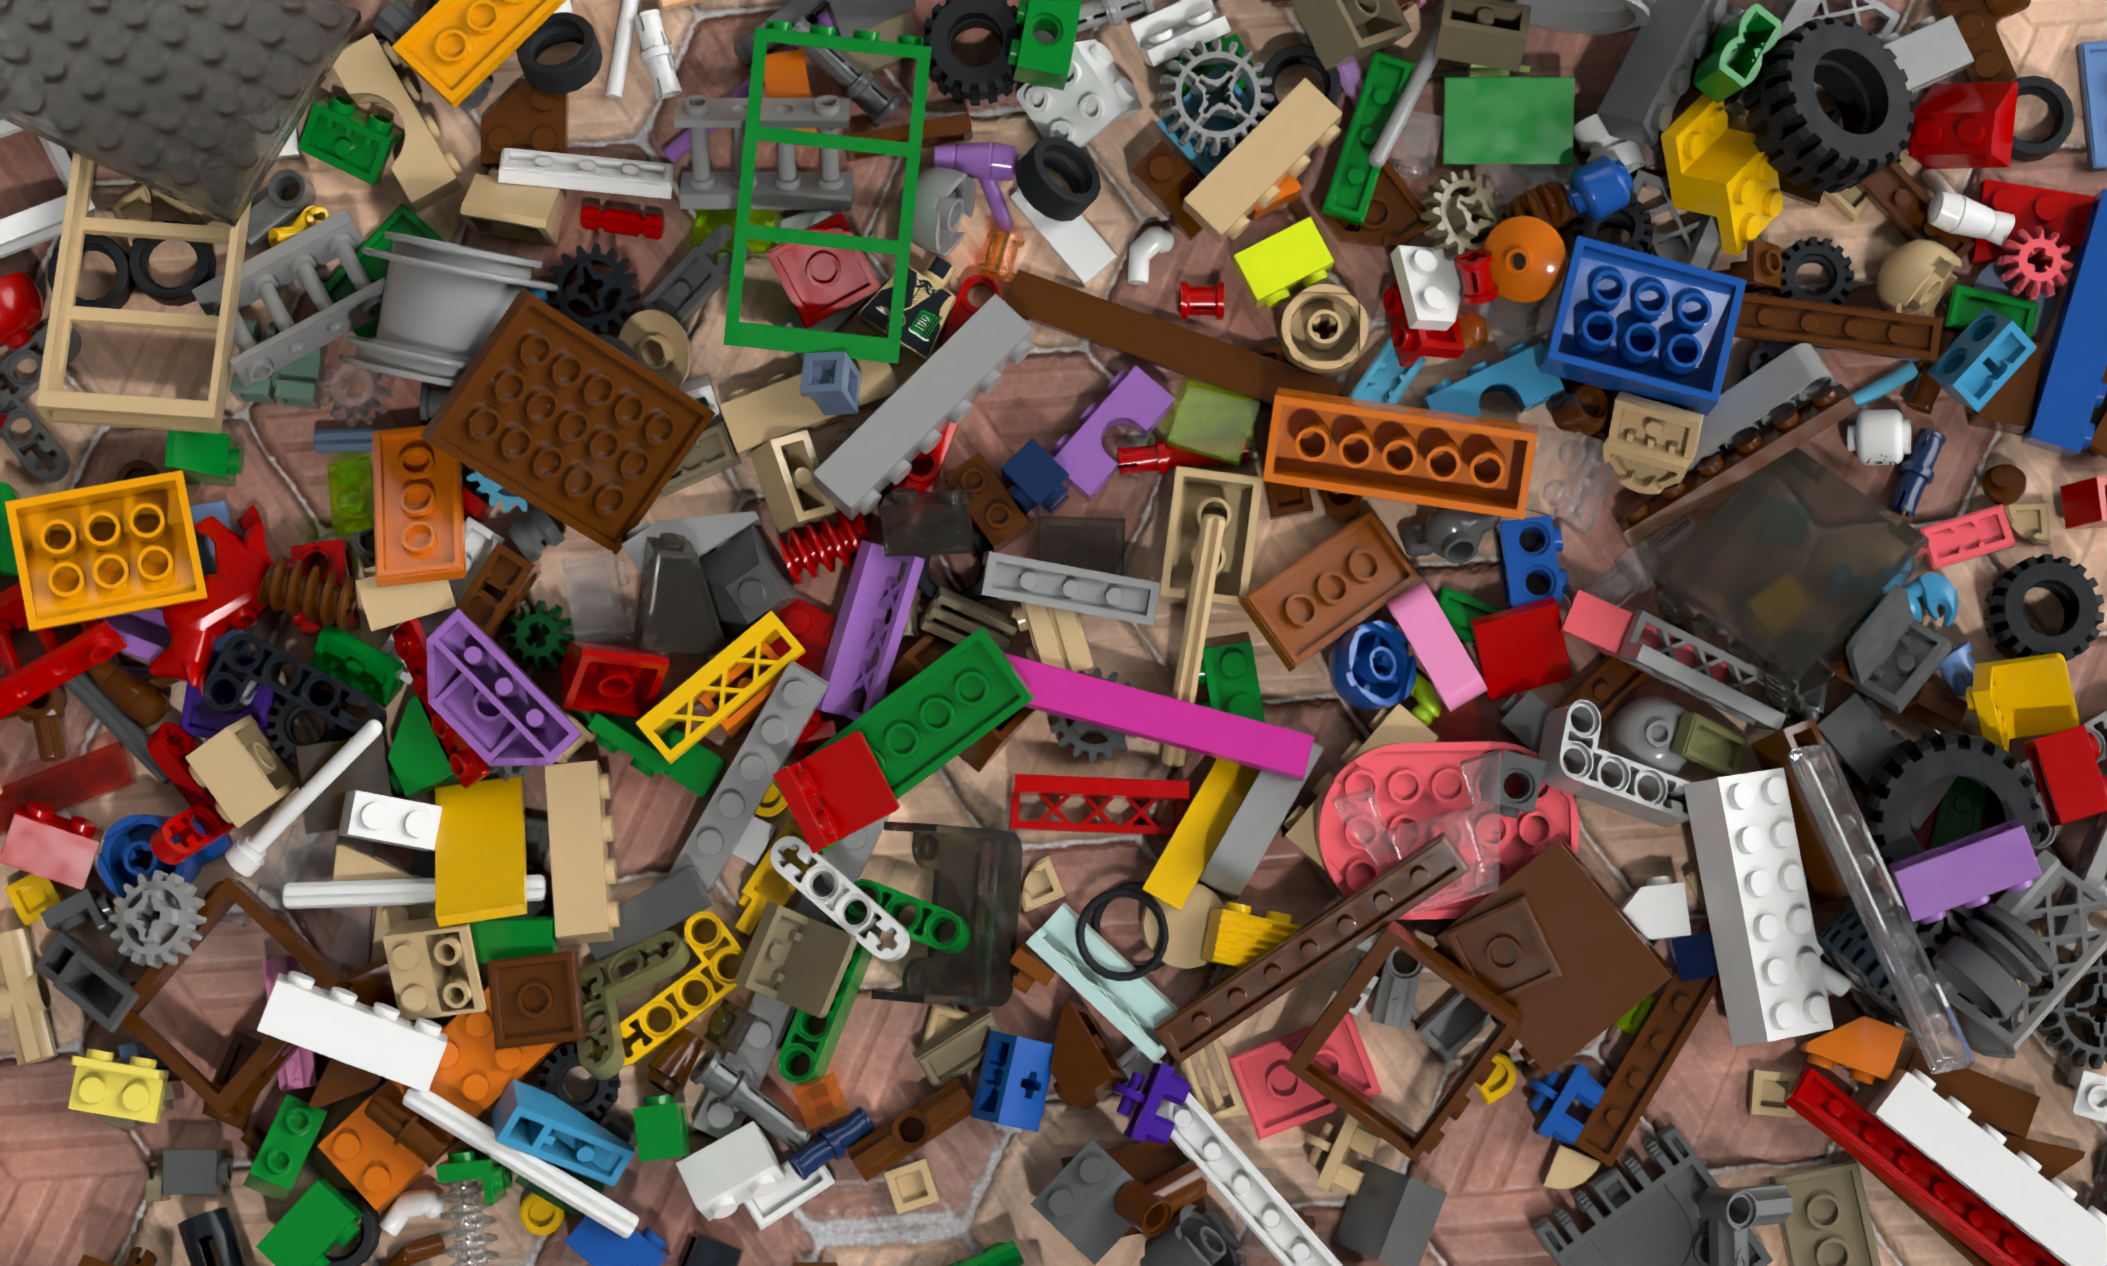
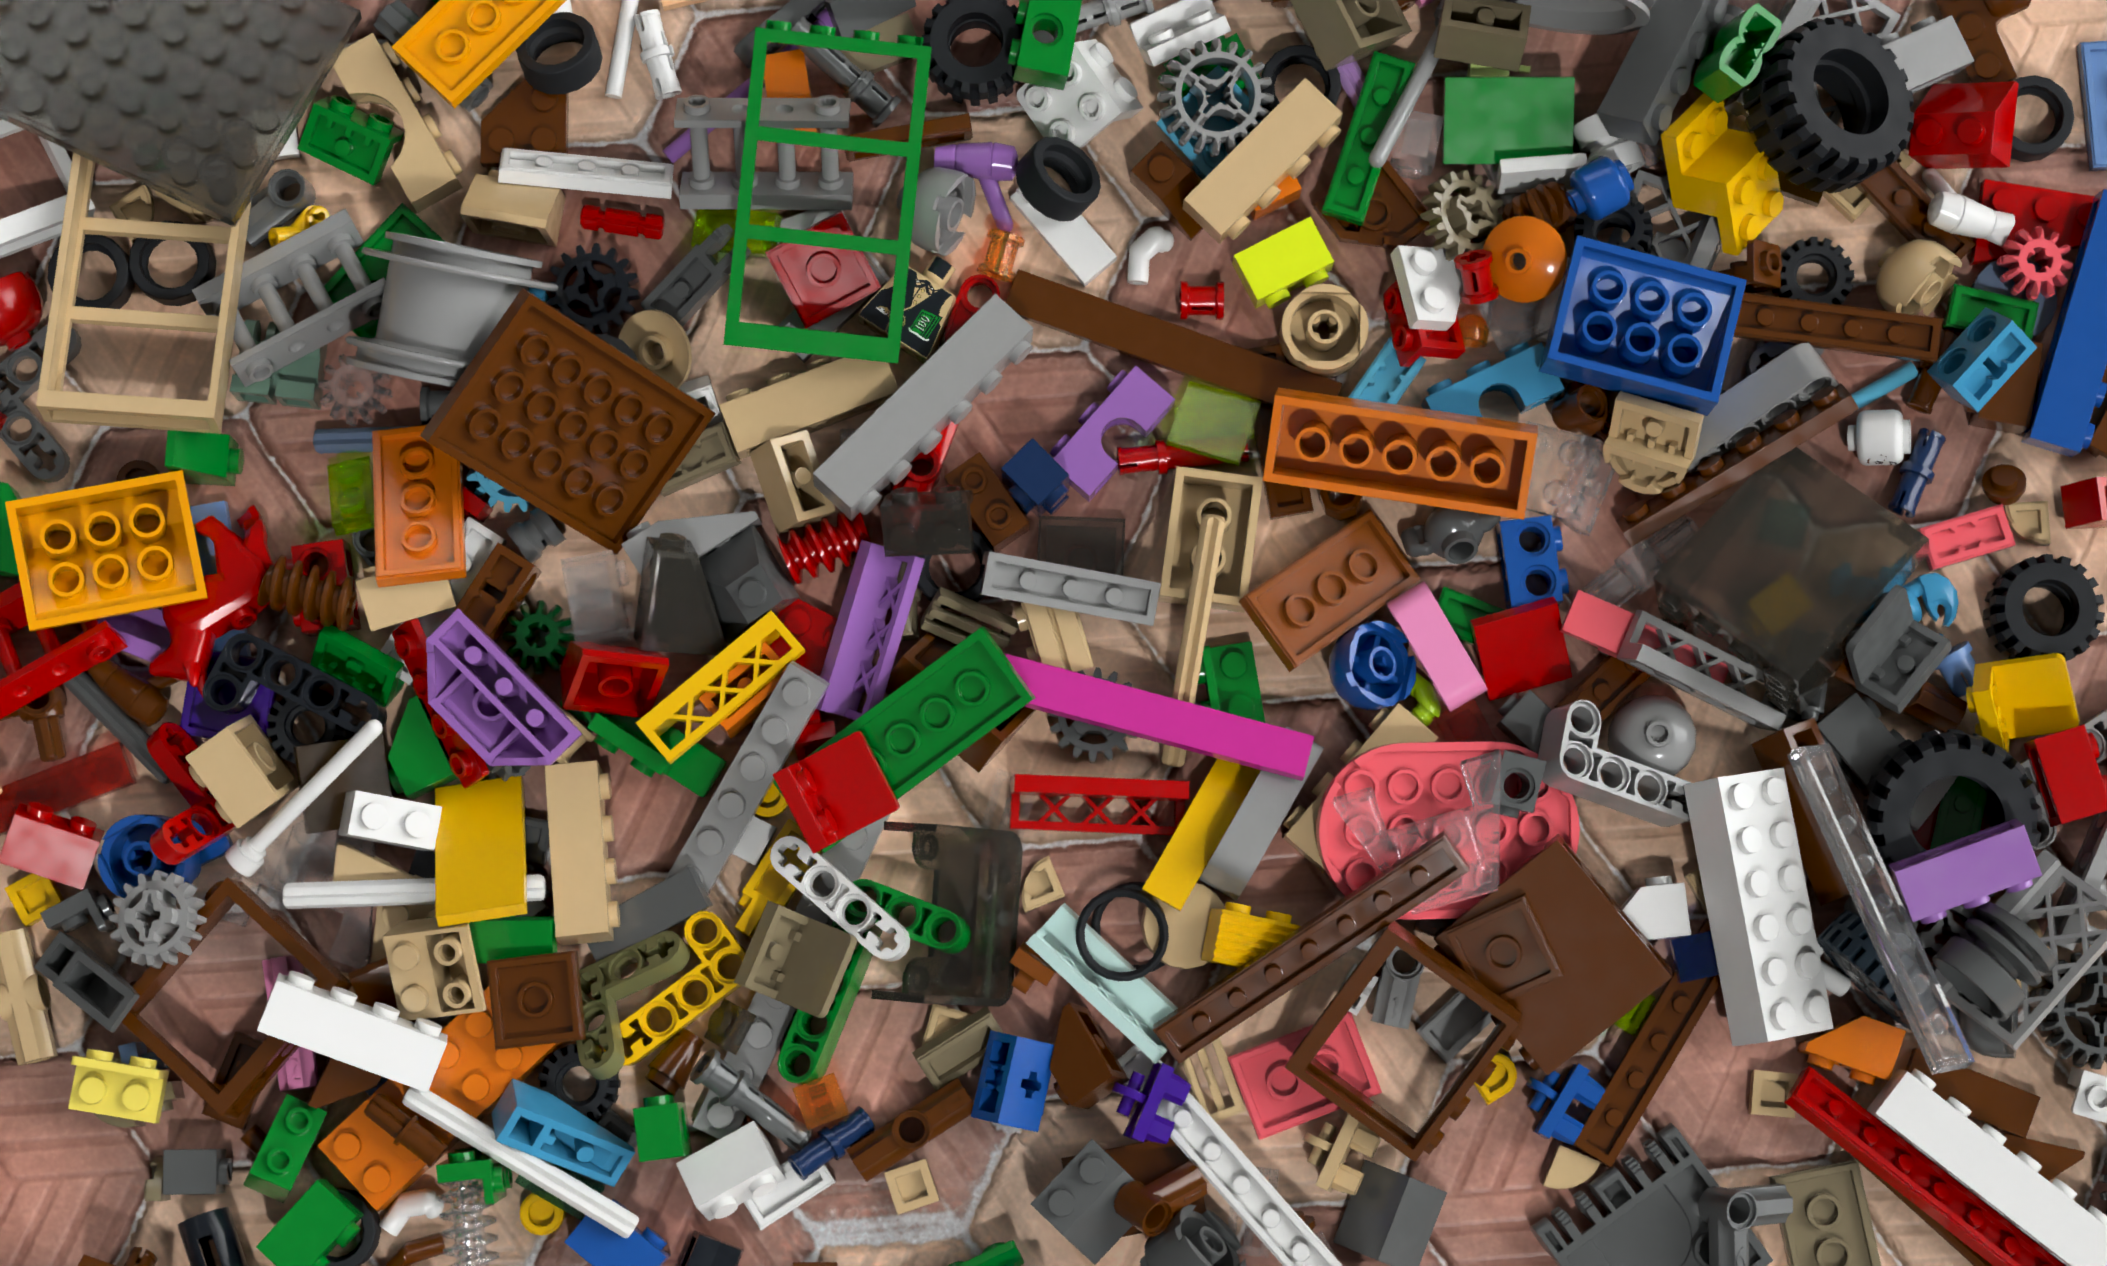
(831, 382): sand blue brick -> none
(1527, 172): none -> white tile
(1708, 744): olive tile -> none

